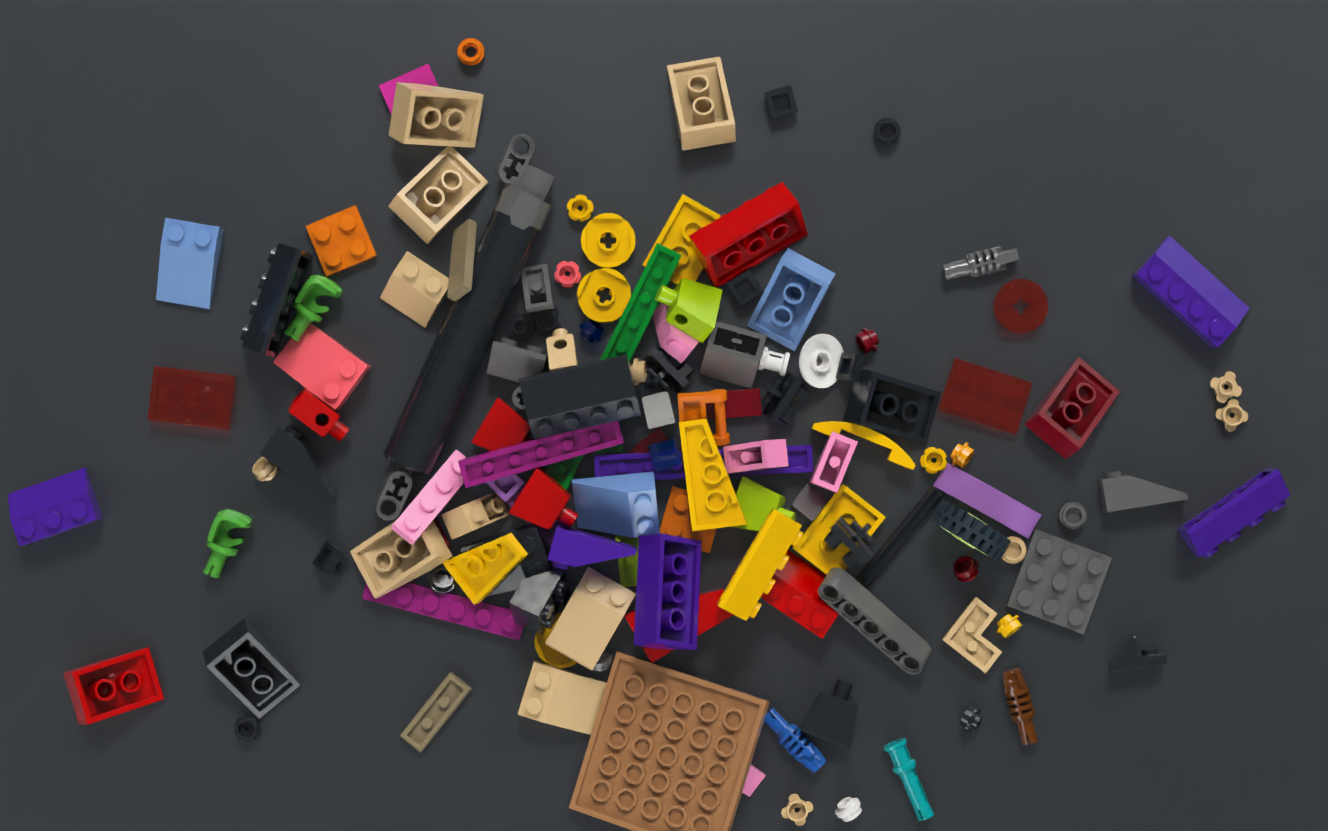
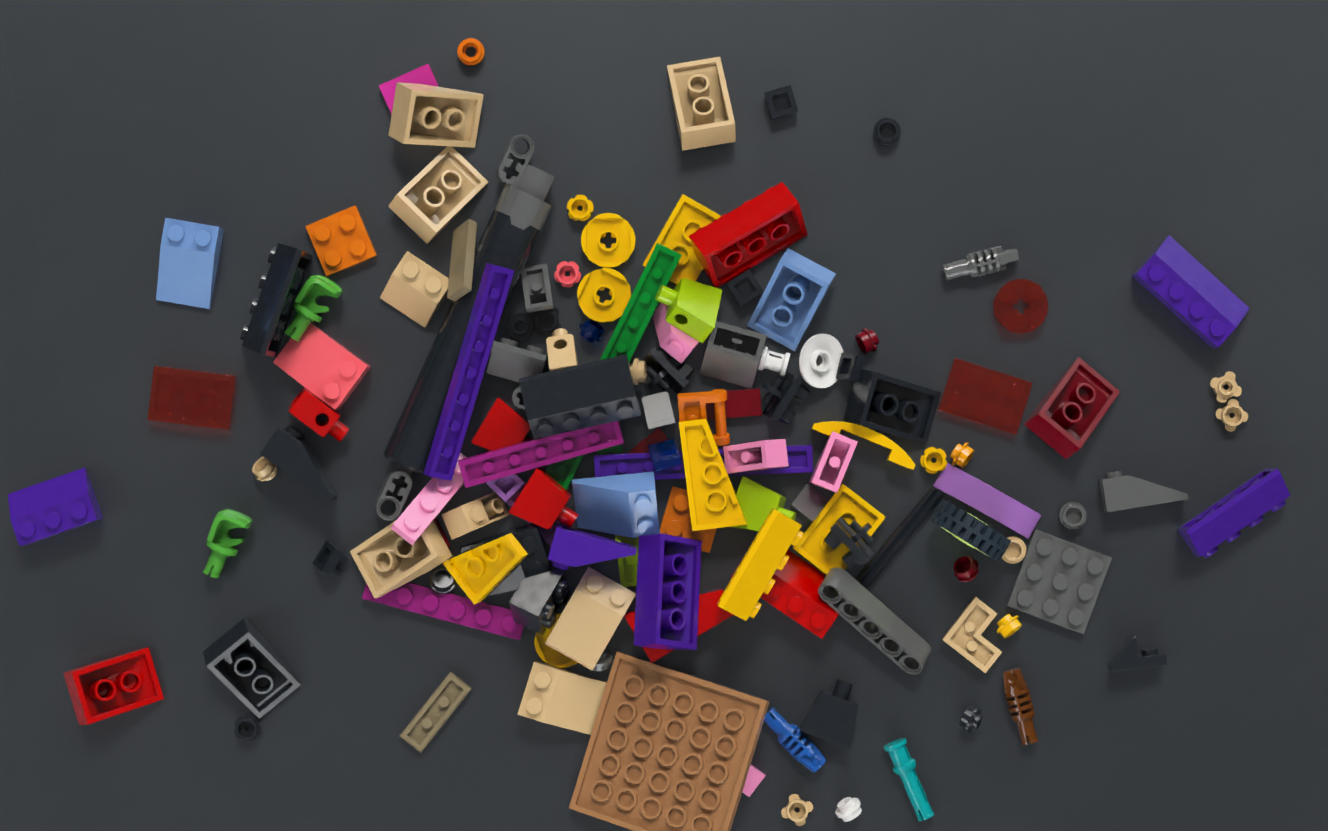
(468, 371): none -> dark purple plate

